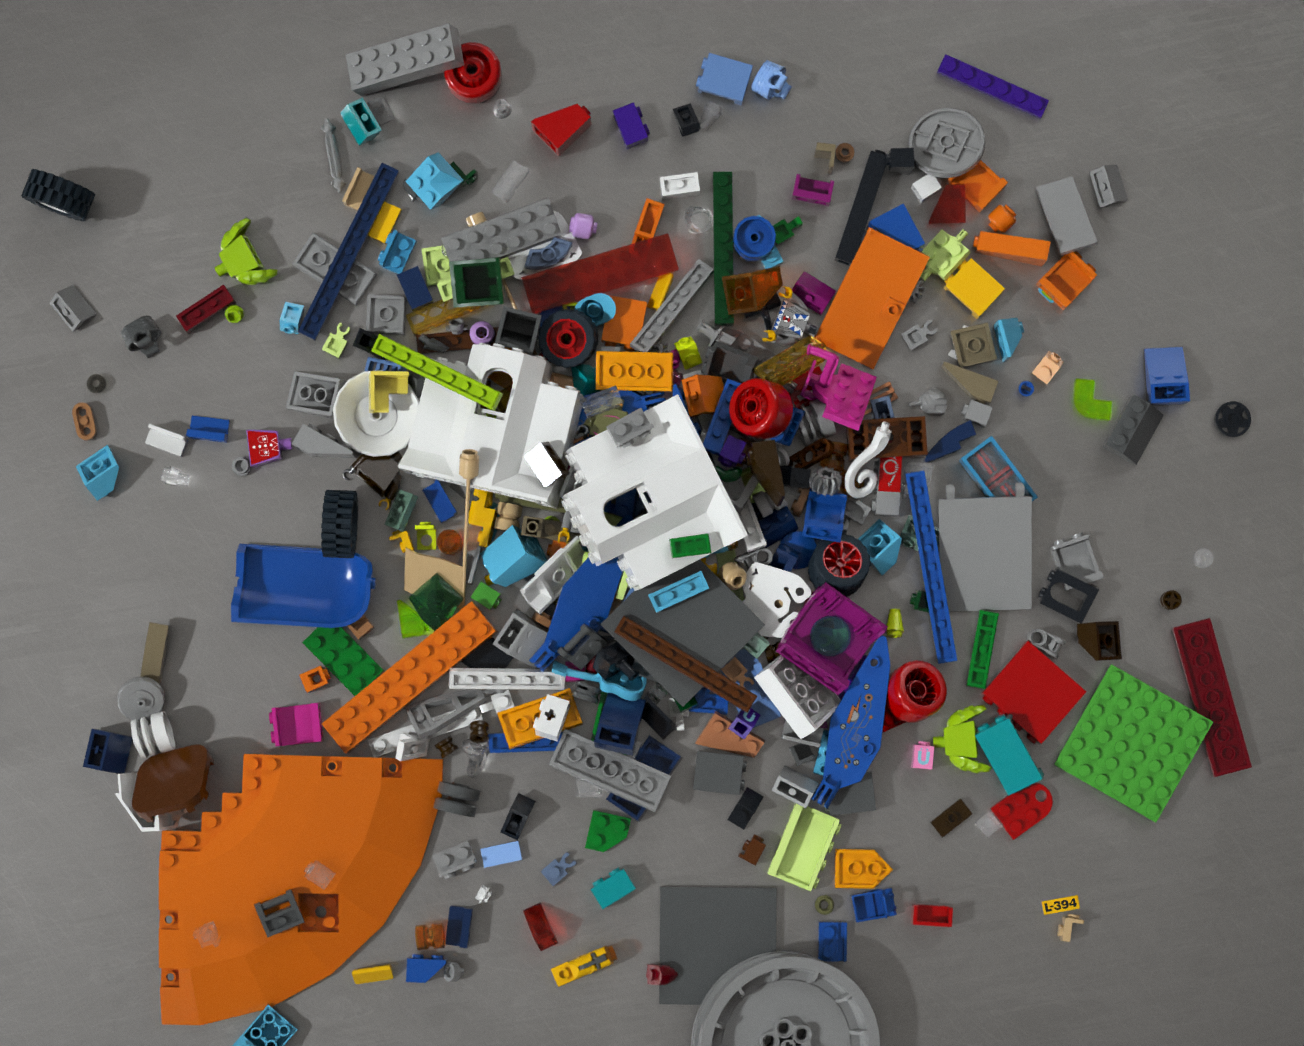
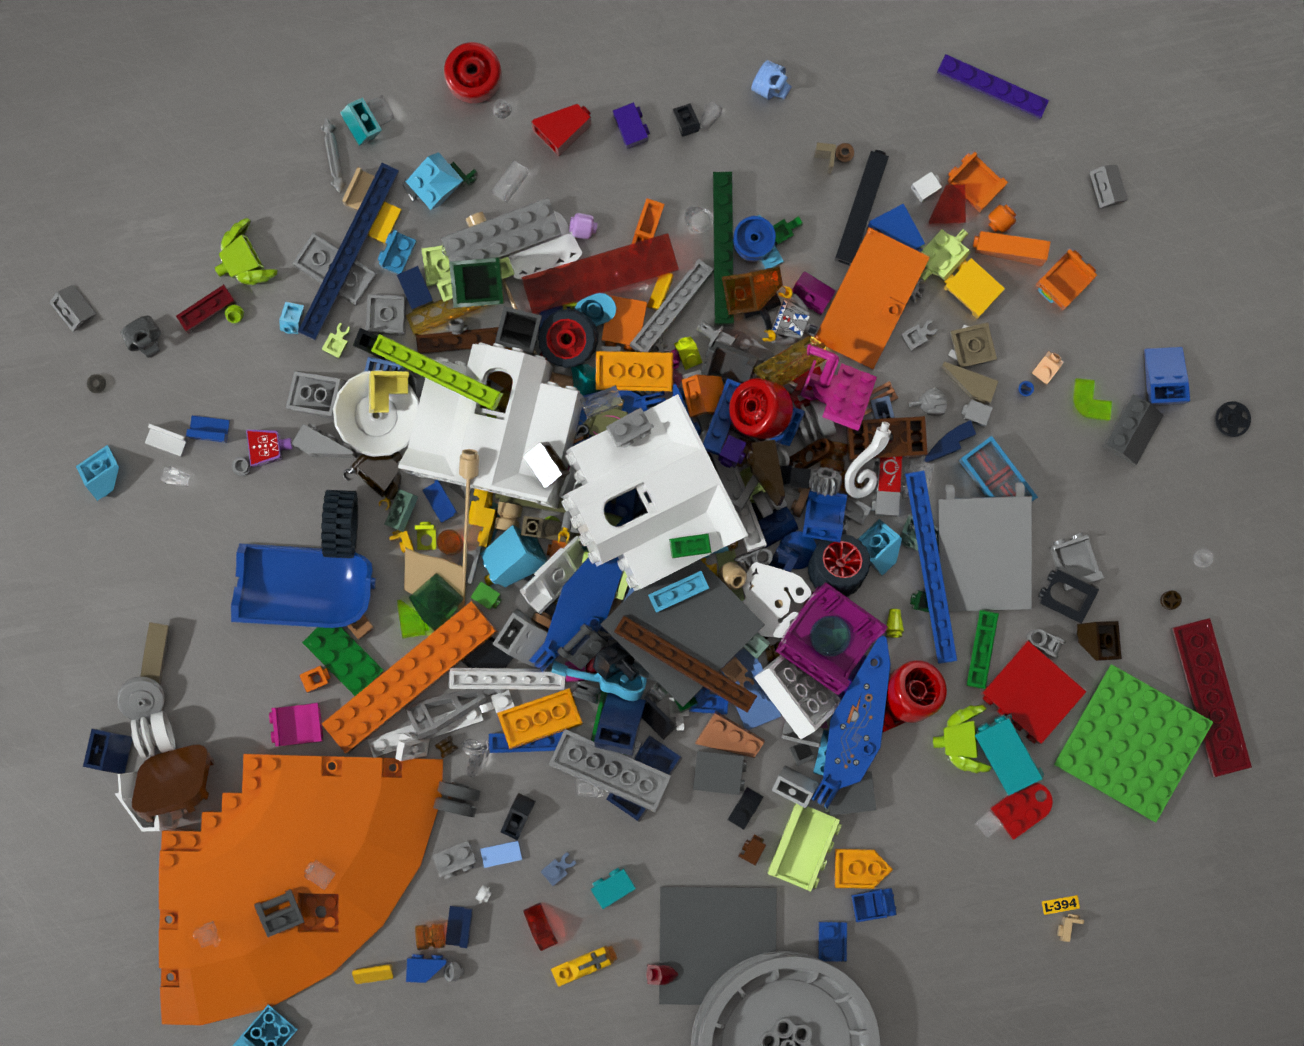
(58, 195): black wheel -> none
(84, 422): medium nougat plate -> none
(405, 59): light grey brick -> none
(433, 344): dark grey bar -> none
(479, 731): dark brown wheel -> none
(485, 327): lavender head -> none
(548, 256): sand blue tile -> none
(551, 728): white brick -> none
(606, 831): green plate -> none
(679, 186): white panel -> none
(724, 78): medium blue panel -> none
(728, 475): dark green arm -> none
(744, 722): dark purple brick -> none
(812, 190): magenta panel -> none
(824, 911): olive plate -> none
(900, 160): black slope -> none
(922, 755): bright pink brick -> none
(931, 915): red panel -> none
(947, 142): light grey plate -> none
(951, 818): dark brown plate -> none
(1008, 334): medium azure slope -> none
(1066, 215): light grey tile -> none

